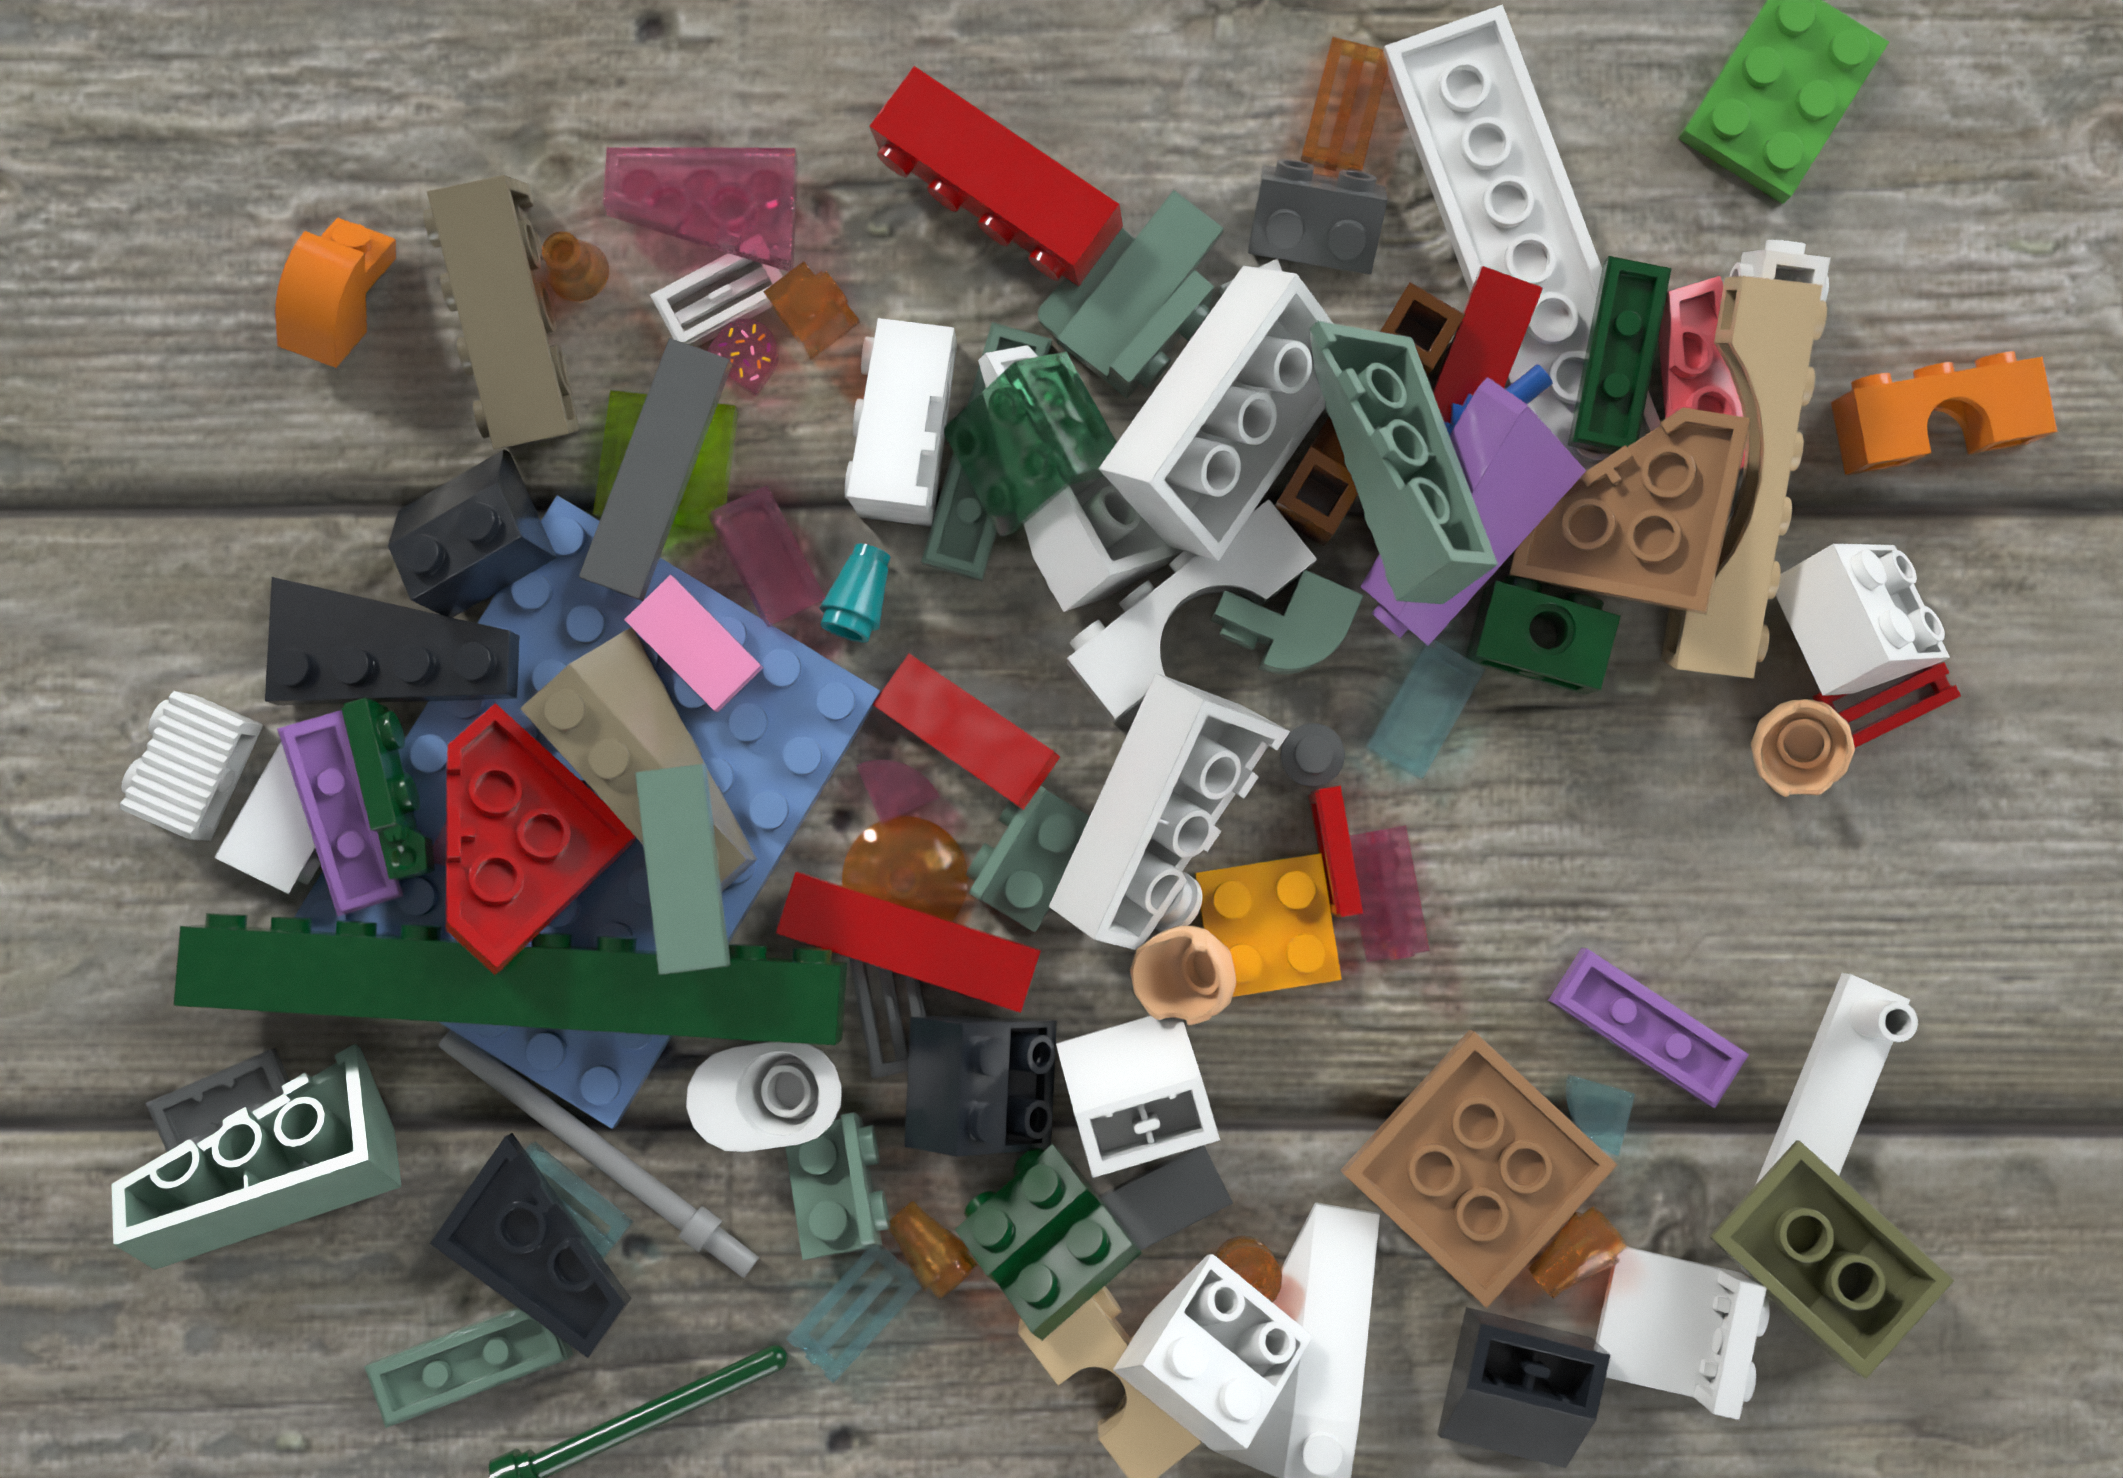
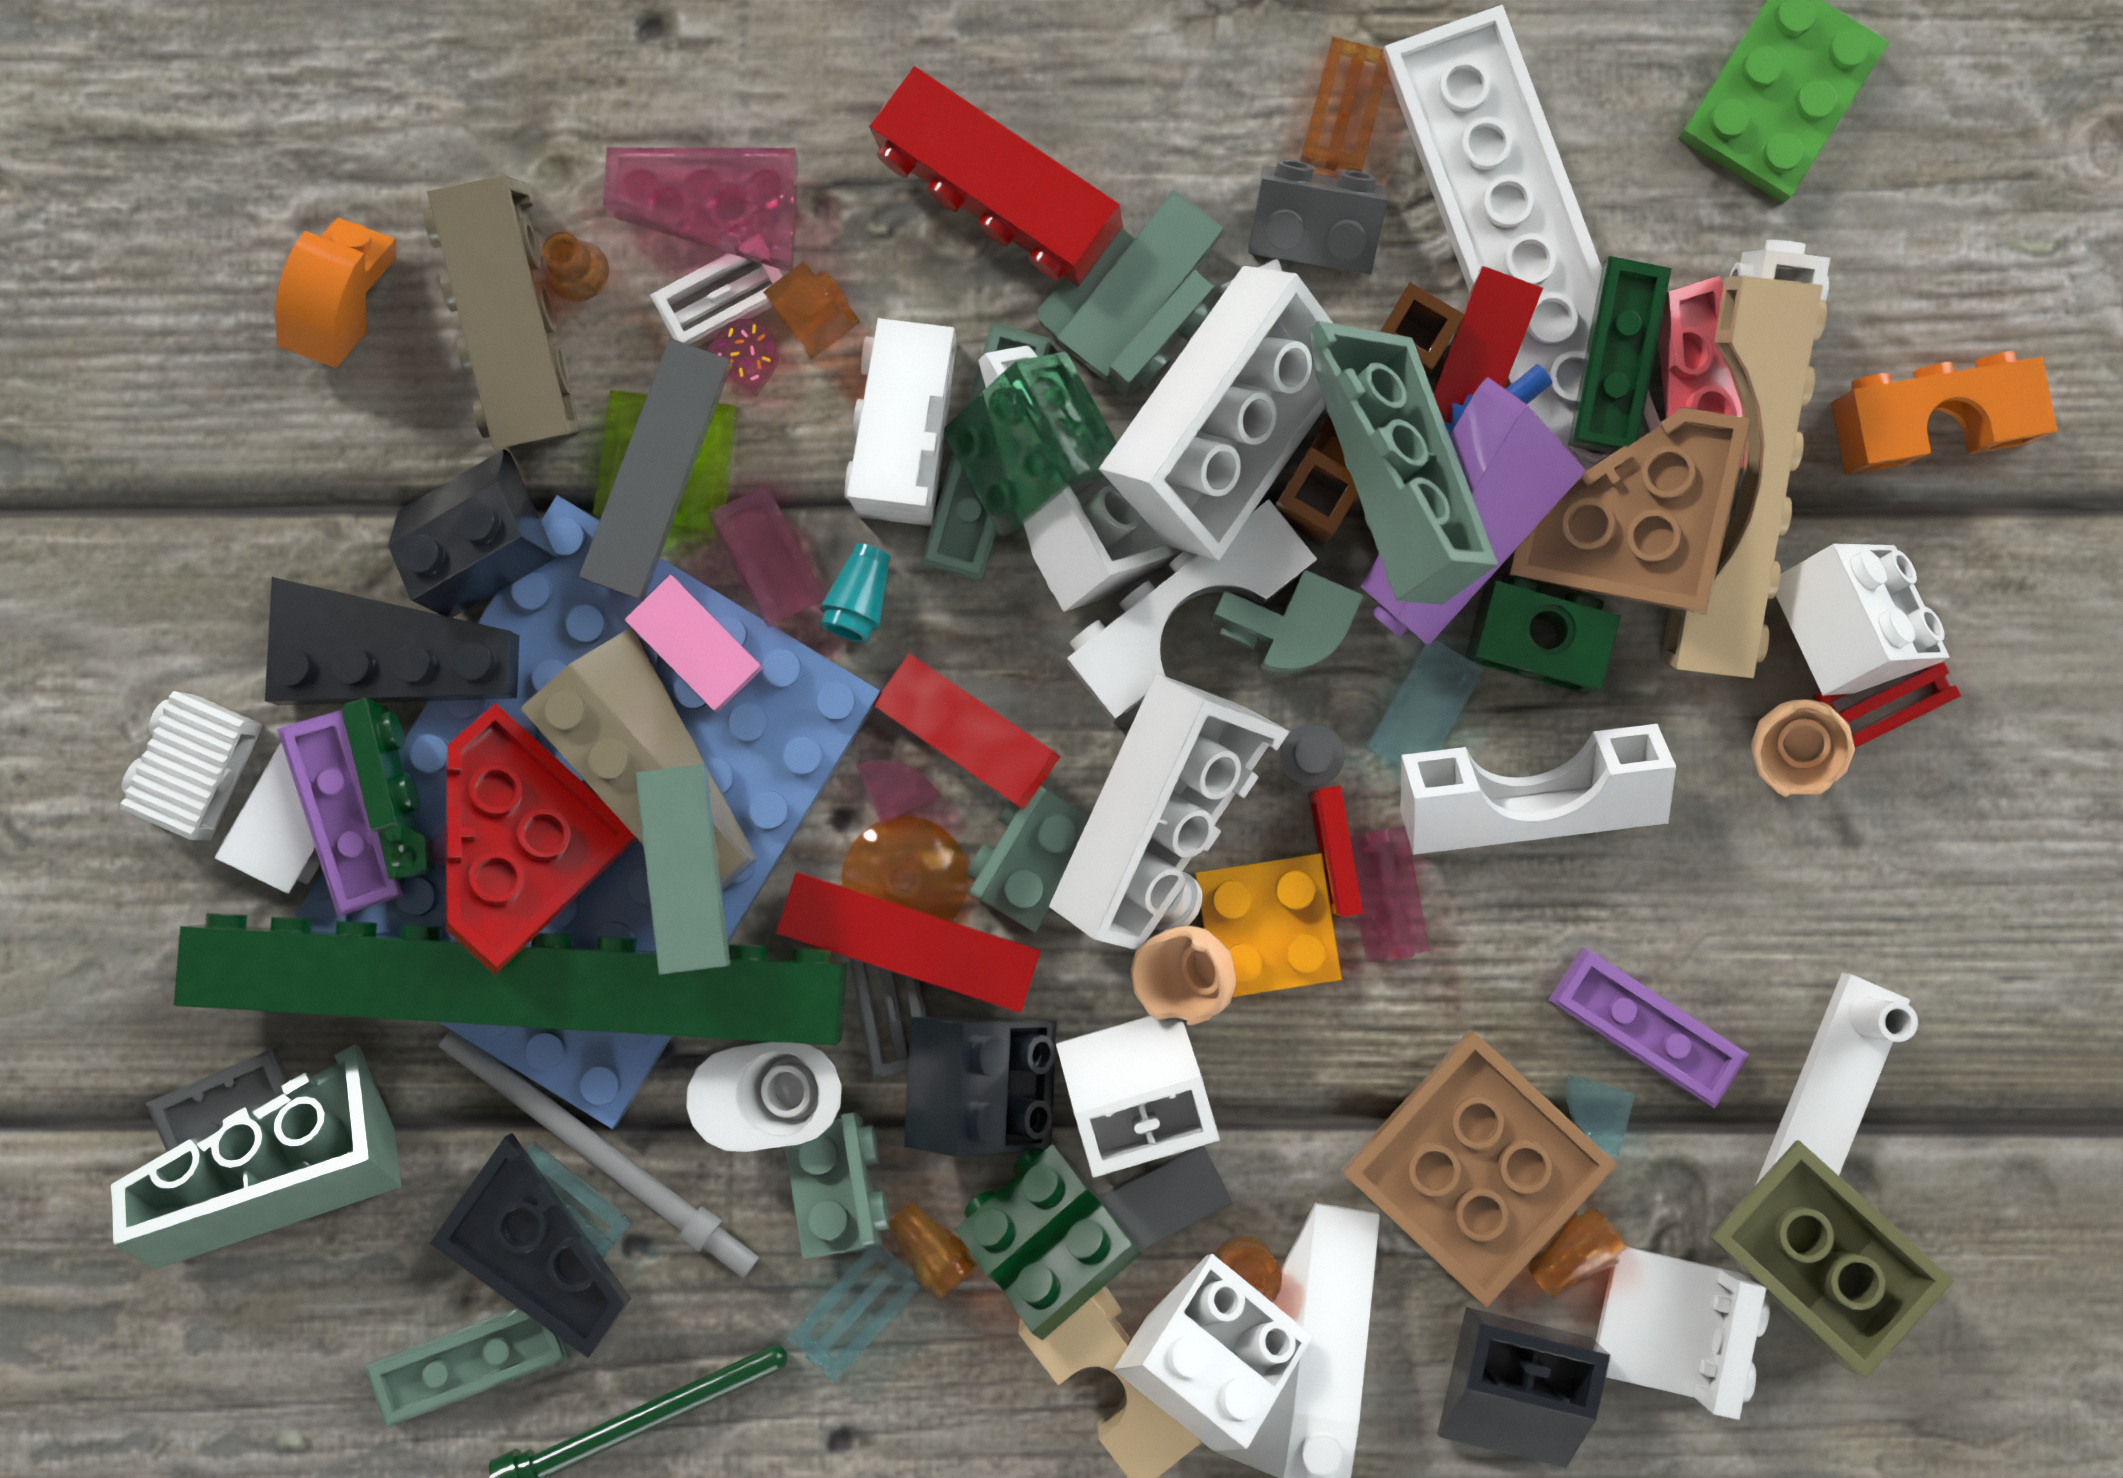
(1611, 784): none -> white arch

